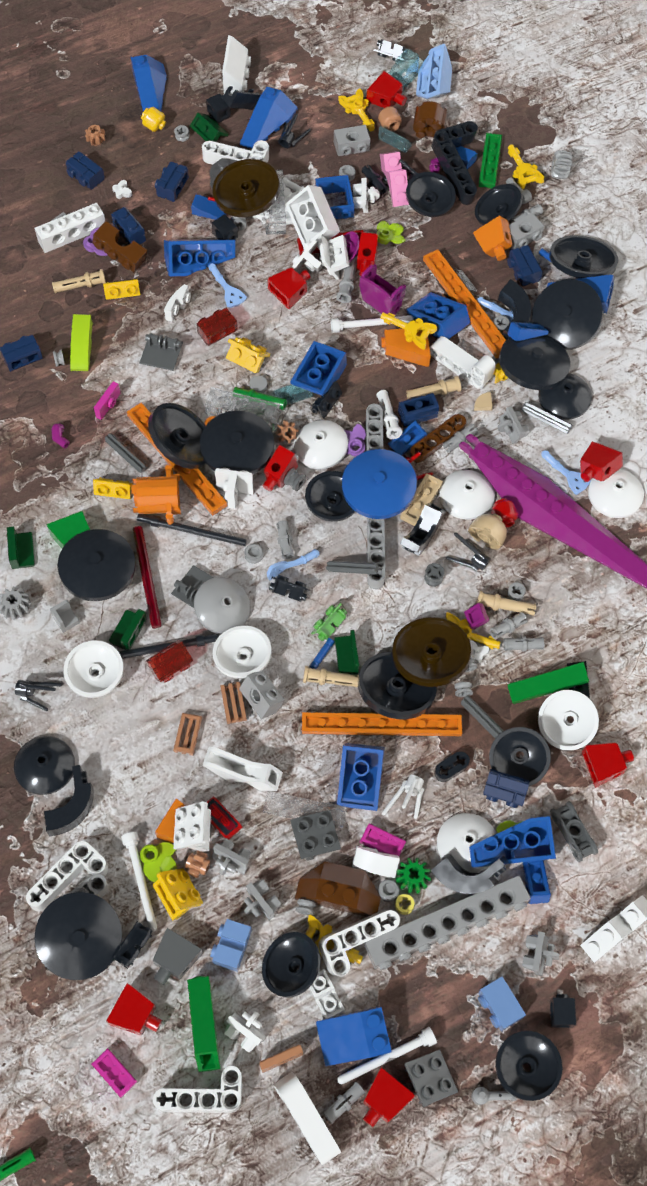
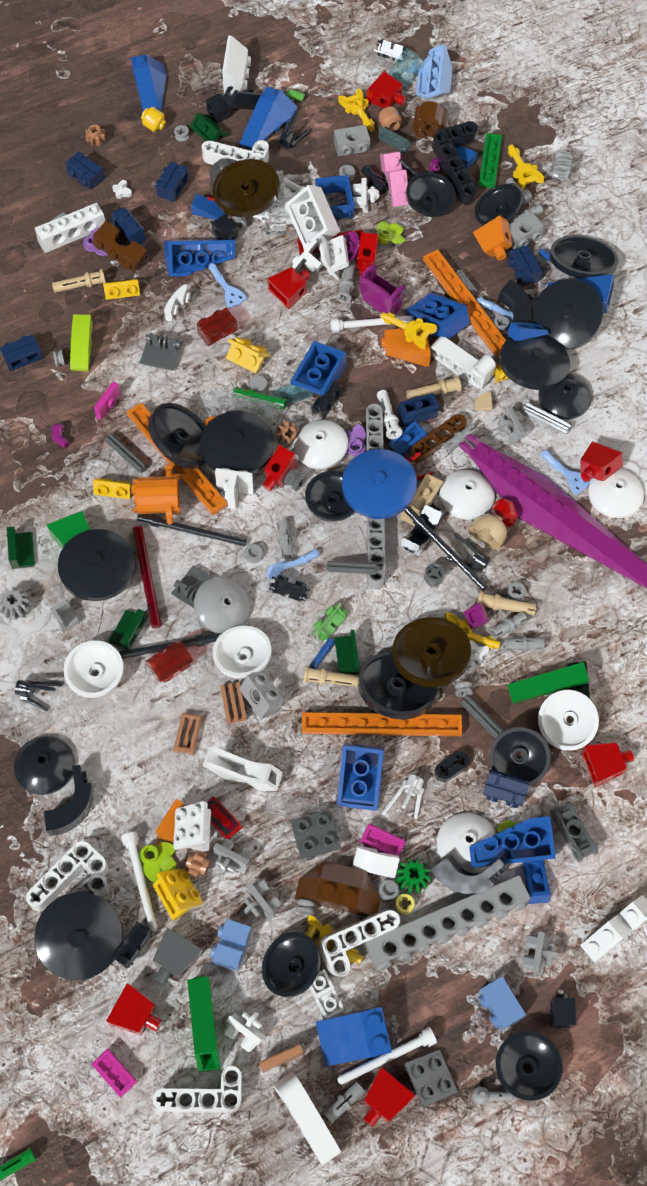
(292, 94): none -> bright green arm
(420, 522): none -> black bar

